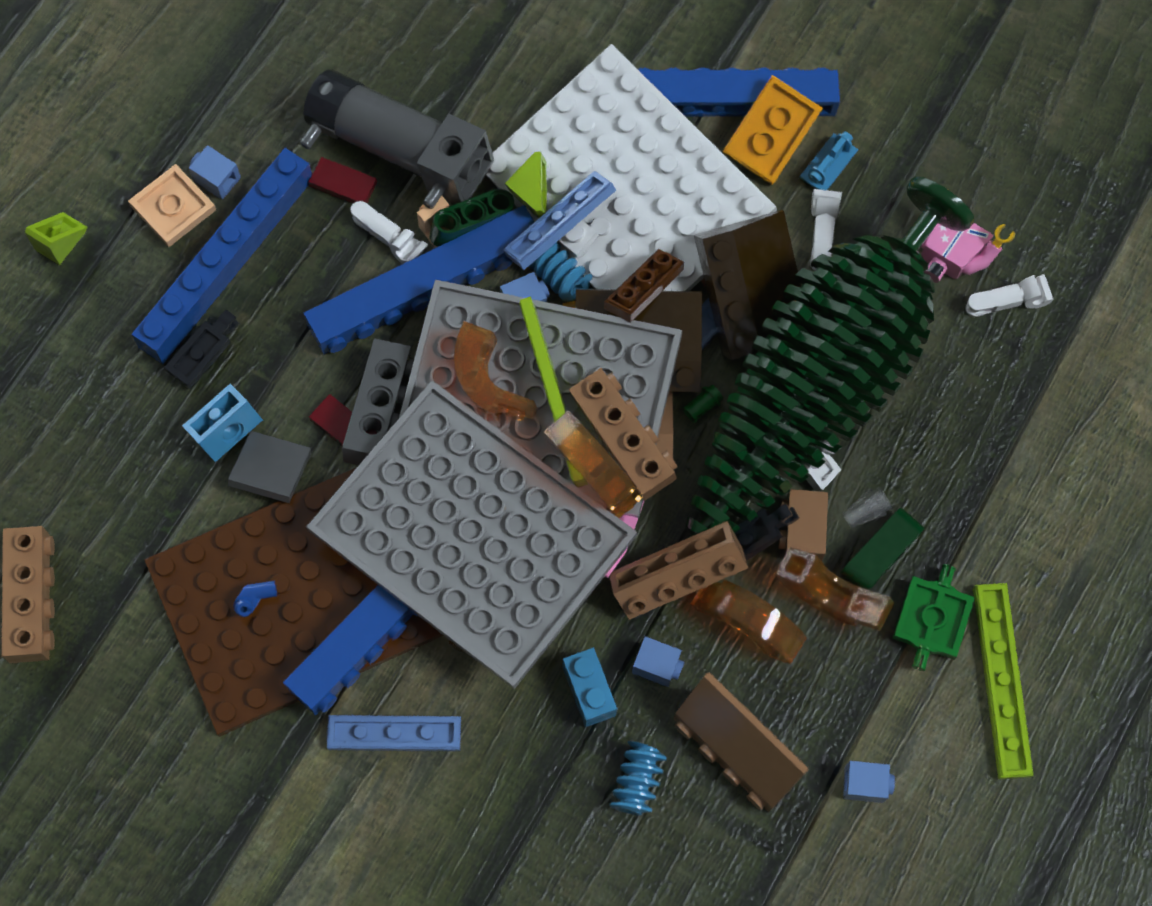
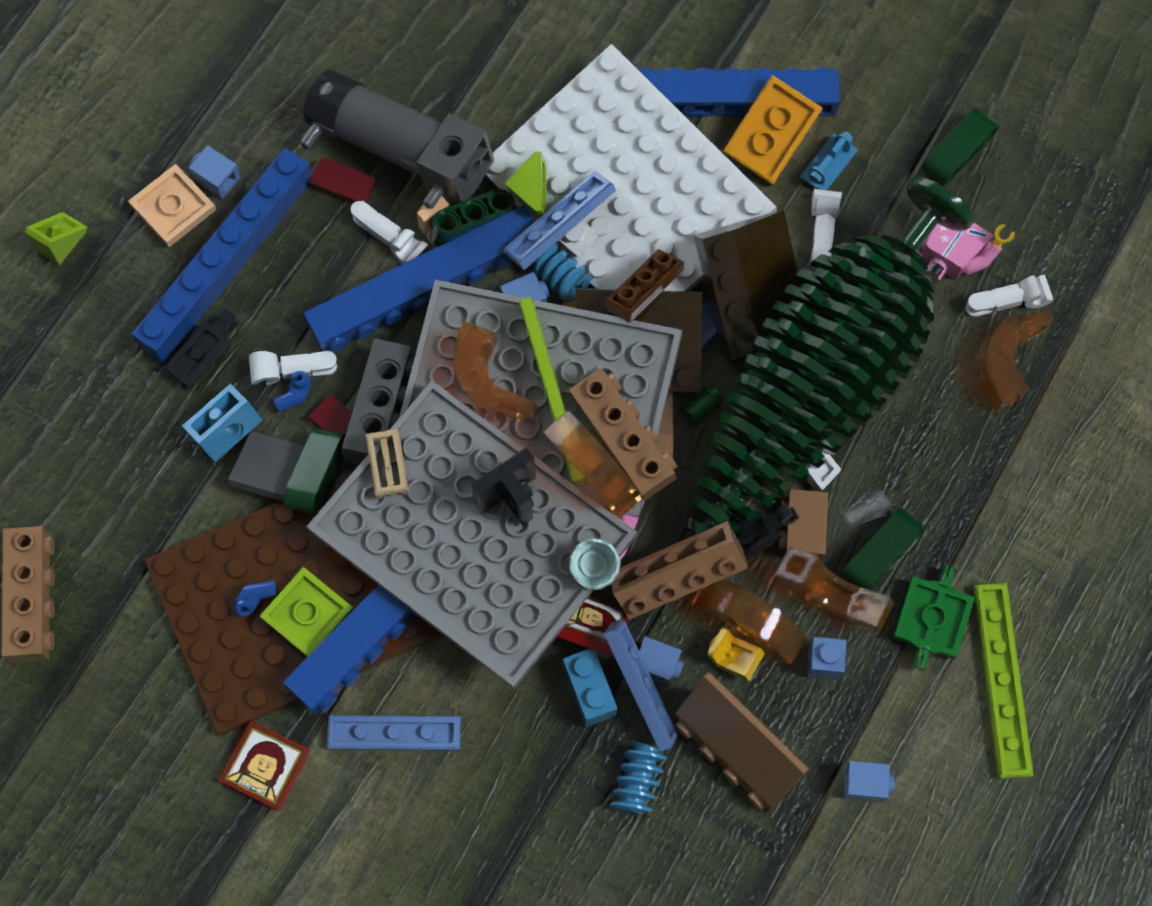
(264, 766): none -> tile
(265, 365): none -> white piece
(296, 393): none -> blue arm
(306, 612): none -> lime plate
(315, 471): none -> dark green beam
(392, 489): none -> tan tile
(508, 483): none -> black bracket
(591, 623): none -> tile
(594, 563): none -> light aqua hair
(641, 684): none -> medium blue tile
(734, 654): none -> yellow bracket
(826, 658): none -> medium blue brick
(959, 147): none -> dark green beam
(998, 369): none -> clear orange arch

